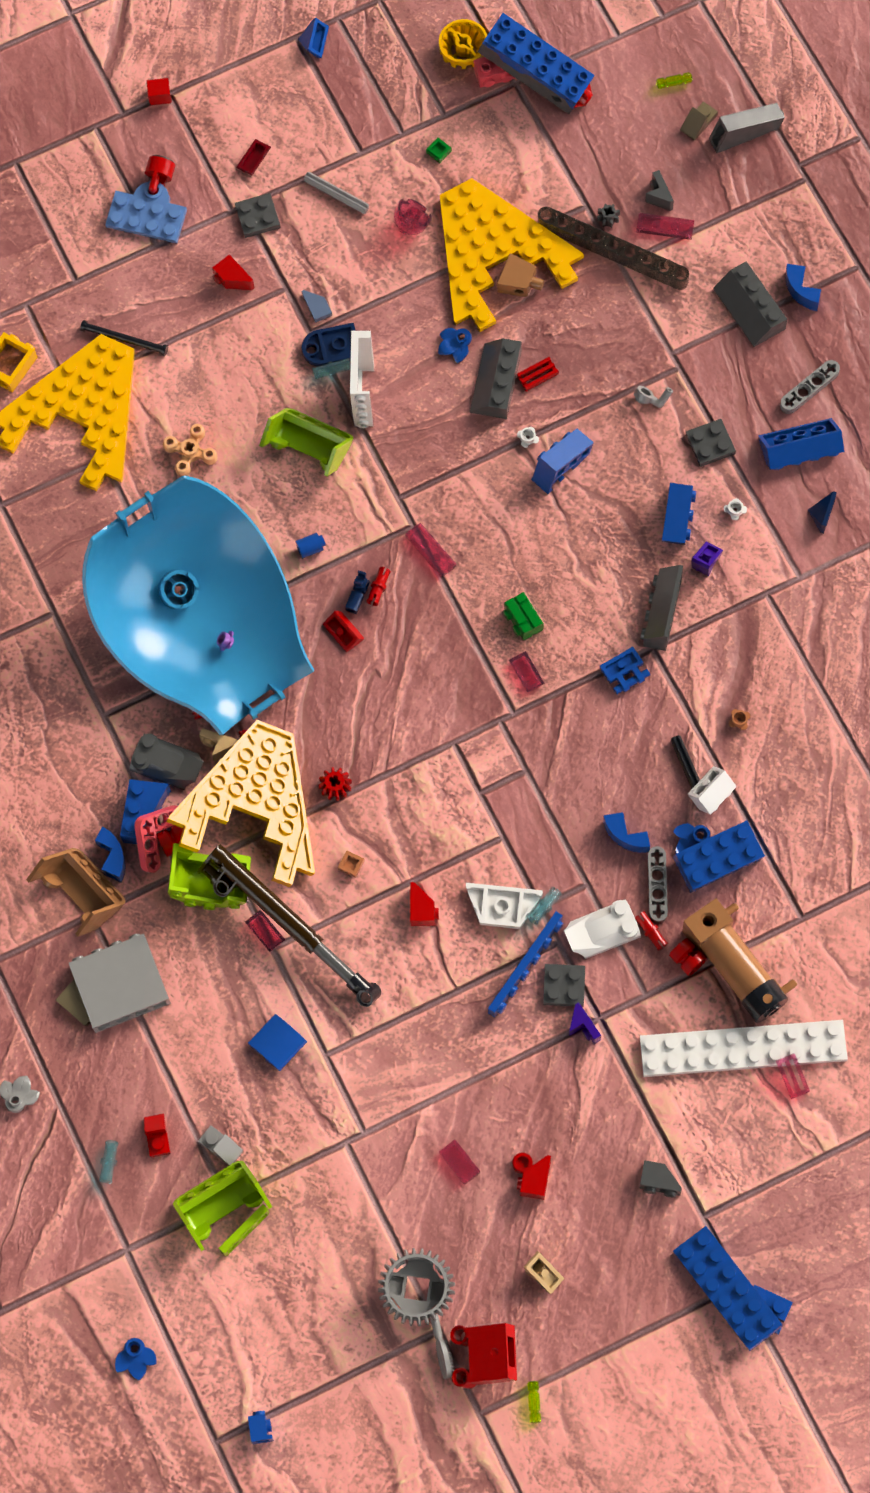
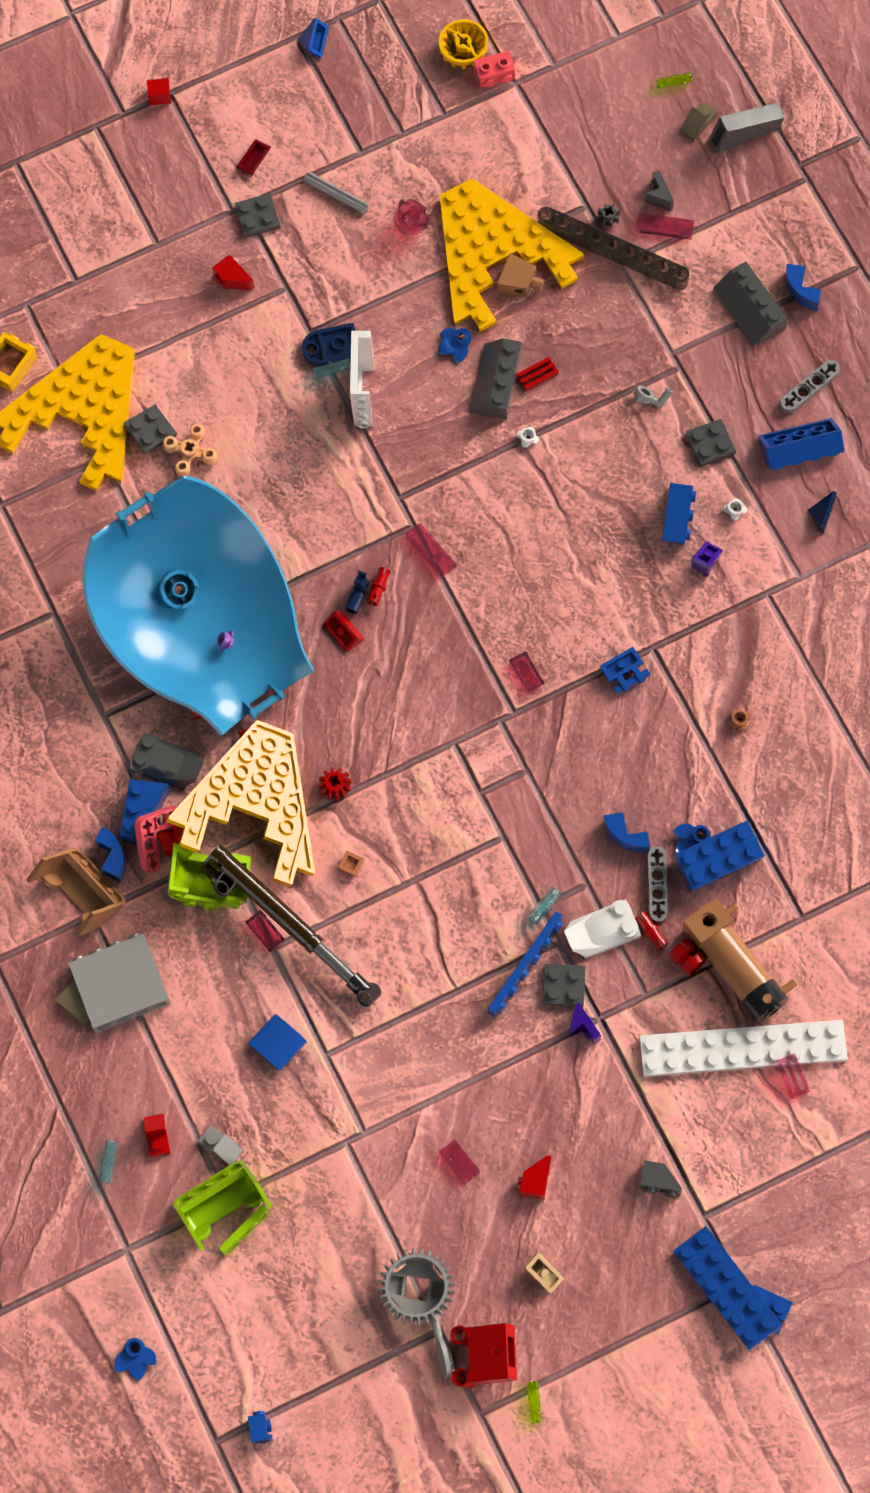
(20, 1091): light grey plate -> none
(85, 326): black bar -> none
(149, 208): medium blue plate -> none
(149, 429): none -> dark grey plate
(221, 742): tan slope -> none
(307, 436): lime windscreen -> none
(310, 545): blue brick -> none
(317, 305): sand blue tile -> none
(422, 907): red slope -> none
(439, 150): green tile -> none
(502, 905): white wing -> none
(521, 1162): red tile -> none
(523, 616): green brick -> none
(537, 64): blue piece -> none
(560, 458): wedge -> none
(663, 607): dark grey slope -> none
(685, 760): black axle -> none
(712, 790): white brick -> none

